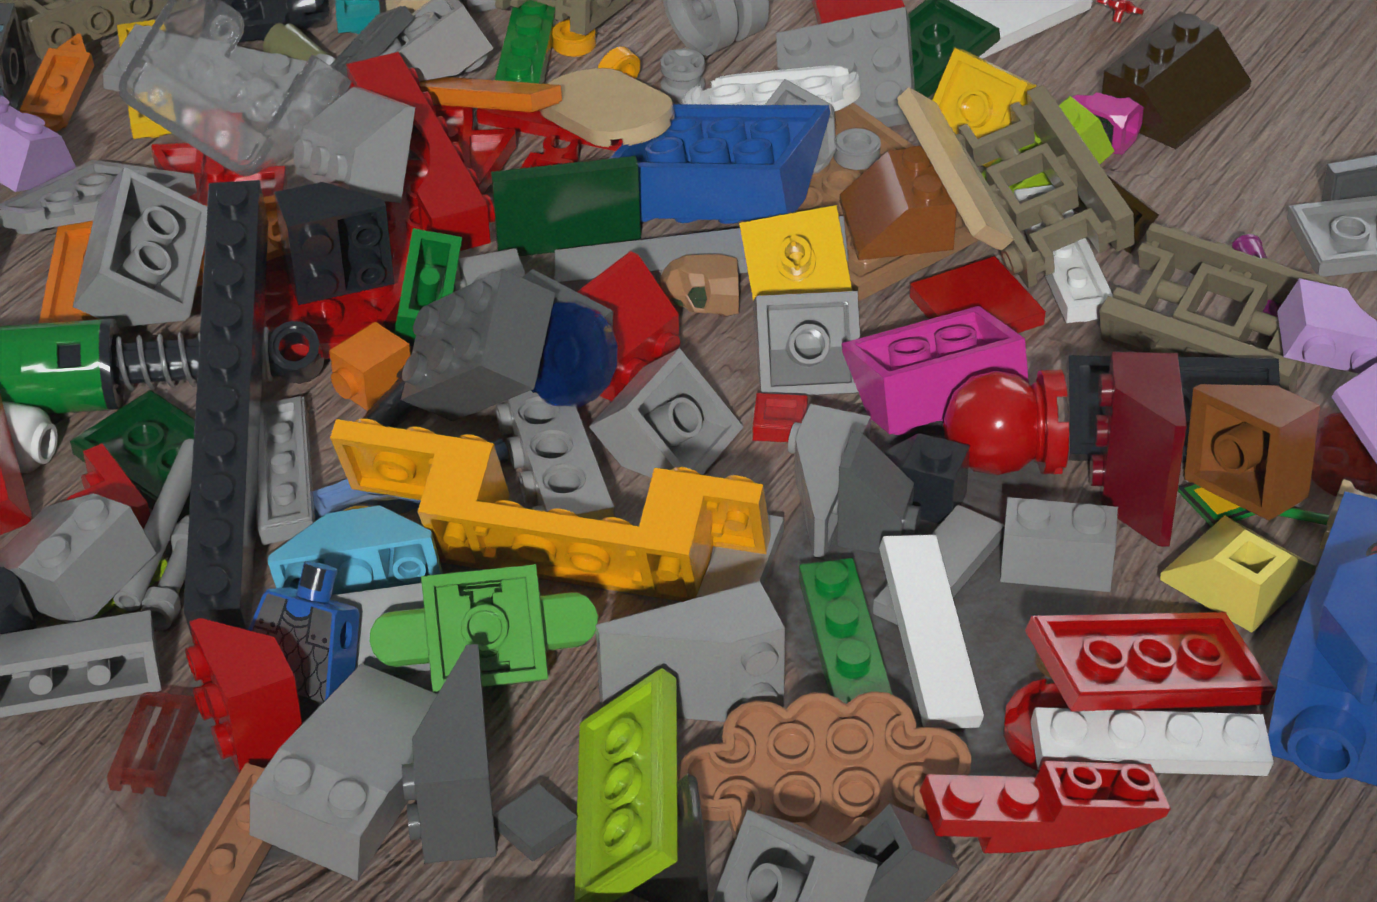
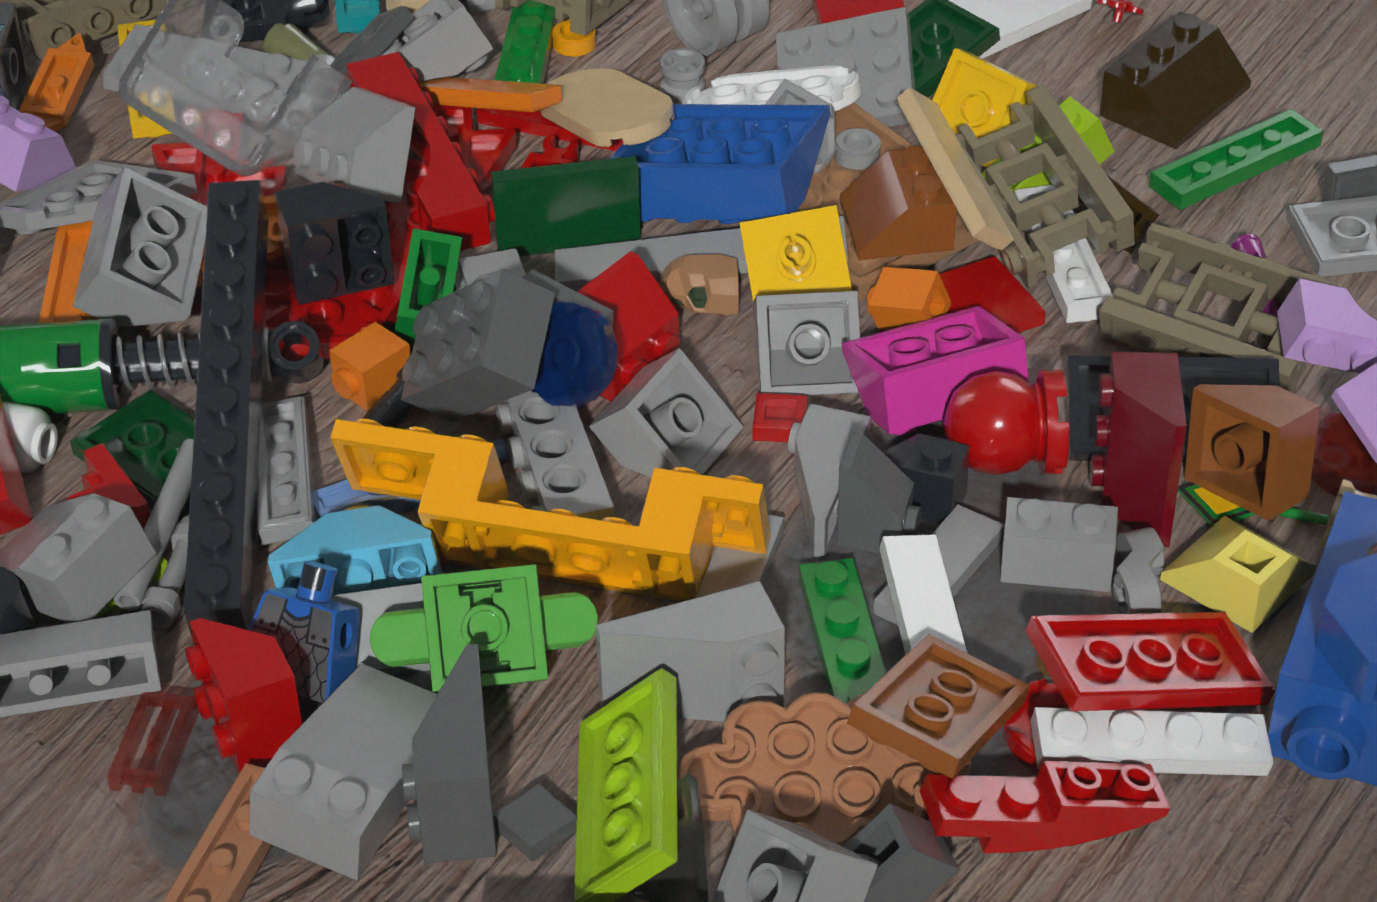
(622, 60): light orange tile -> none
(906, 297): none -> orange brick
(938, 706): none -> dark orange plate
(1118, 116): dark pink rock -> none
(1138, 570): none -> light grey piece
(1235, 159): none -> green plate

